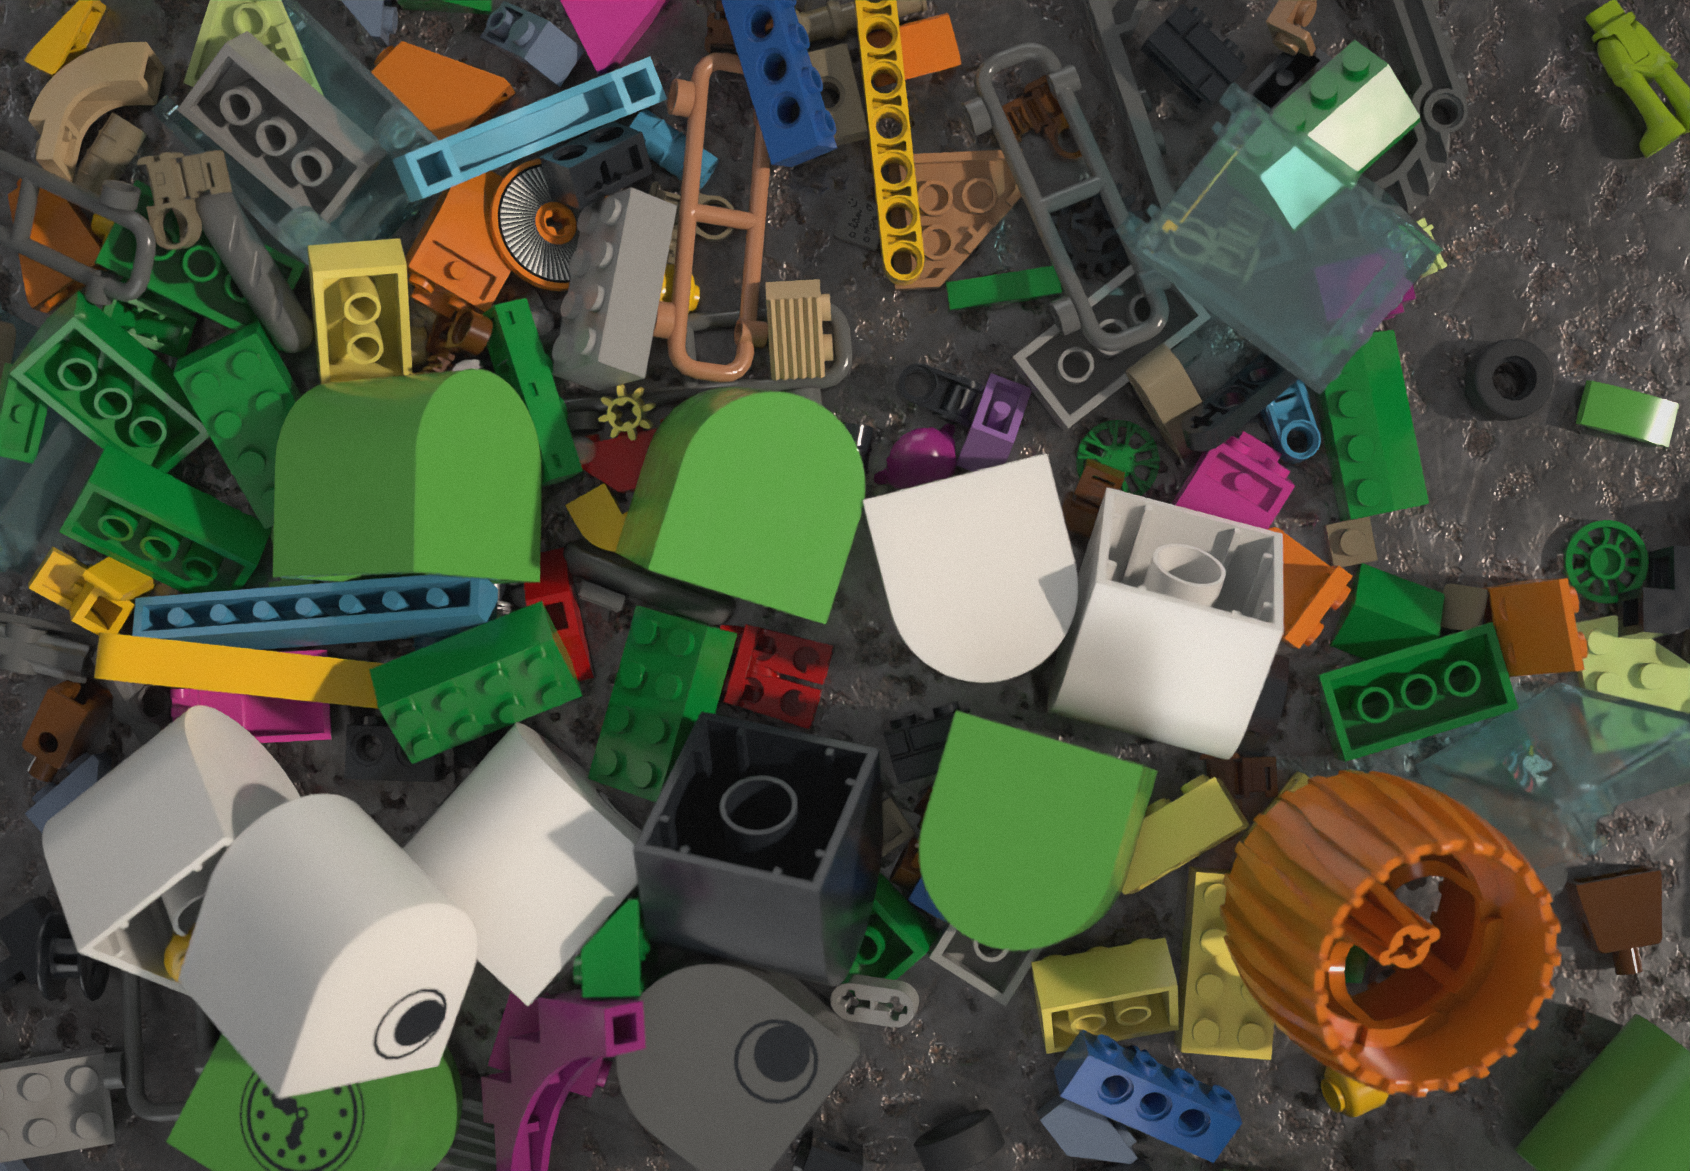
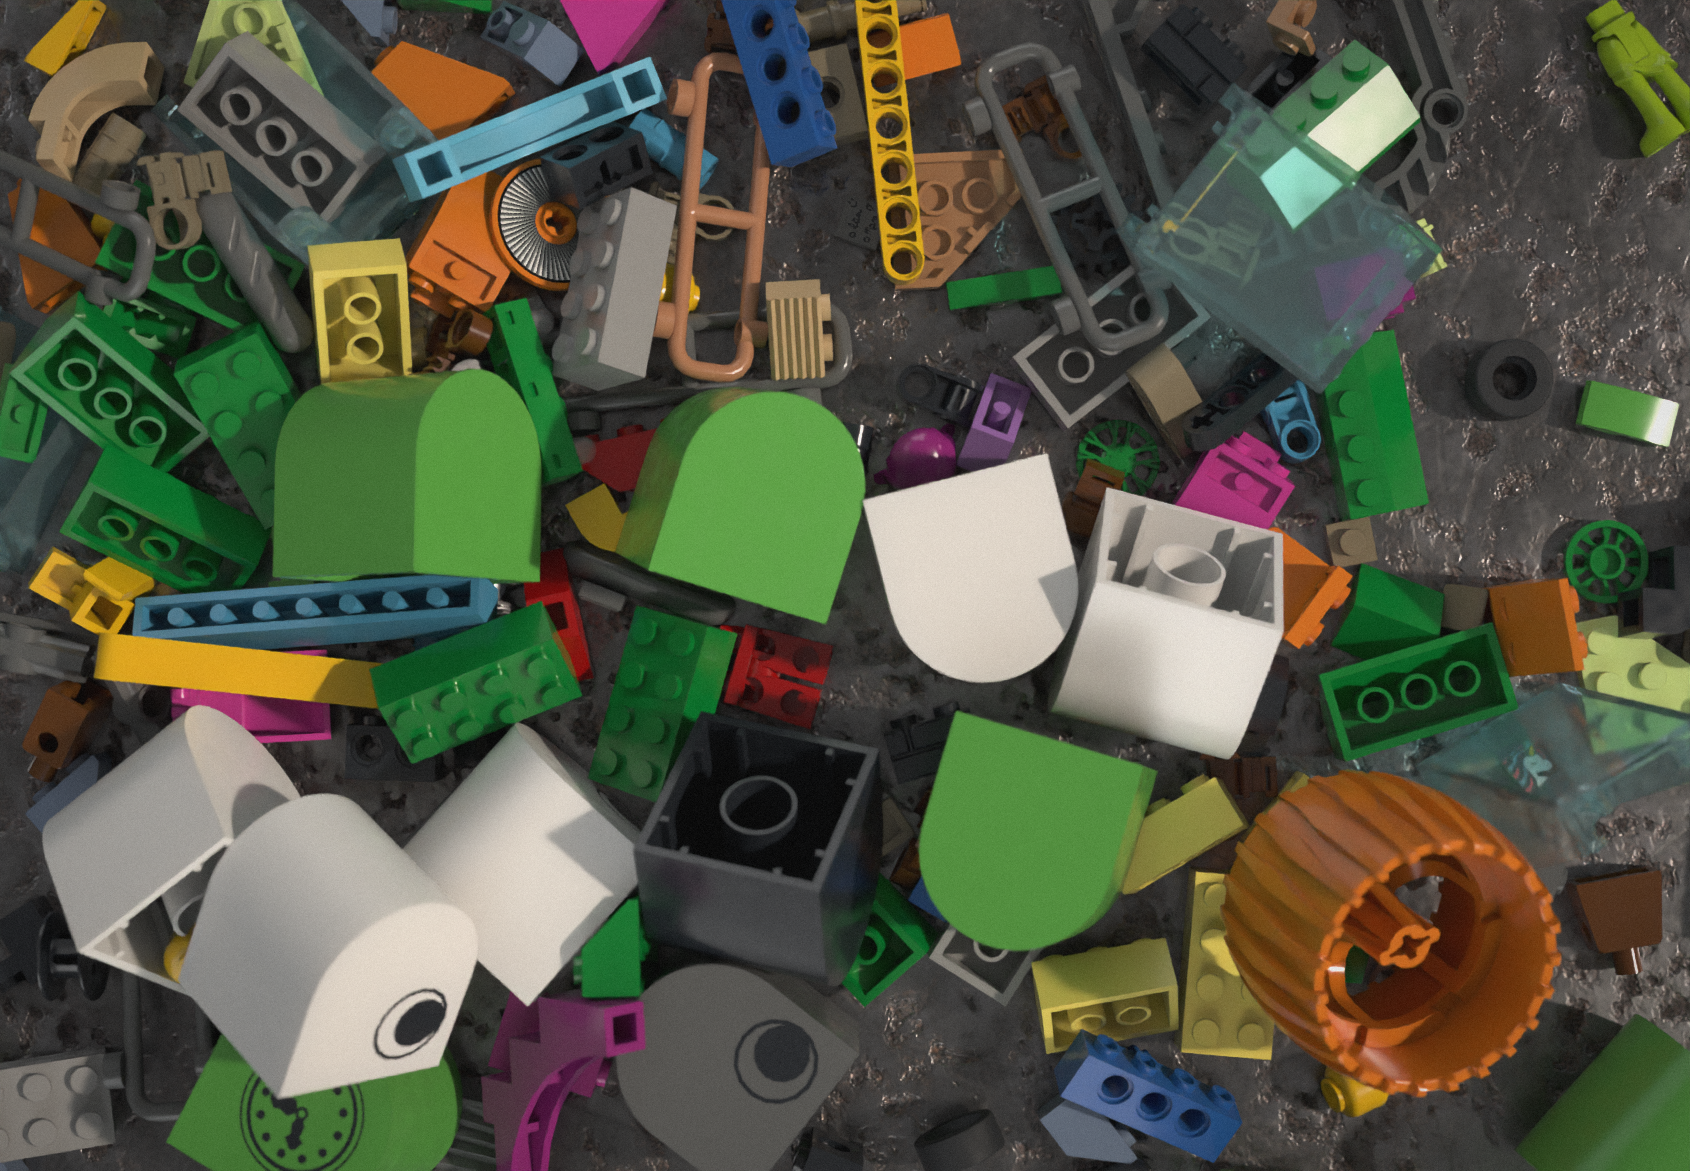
(613, 414): light yellow gear -> none
(875, 1001): light grey beam -> none

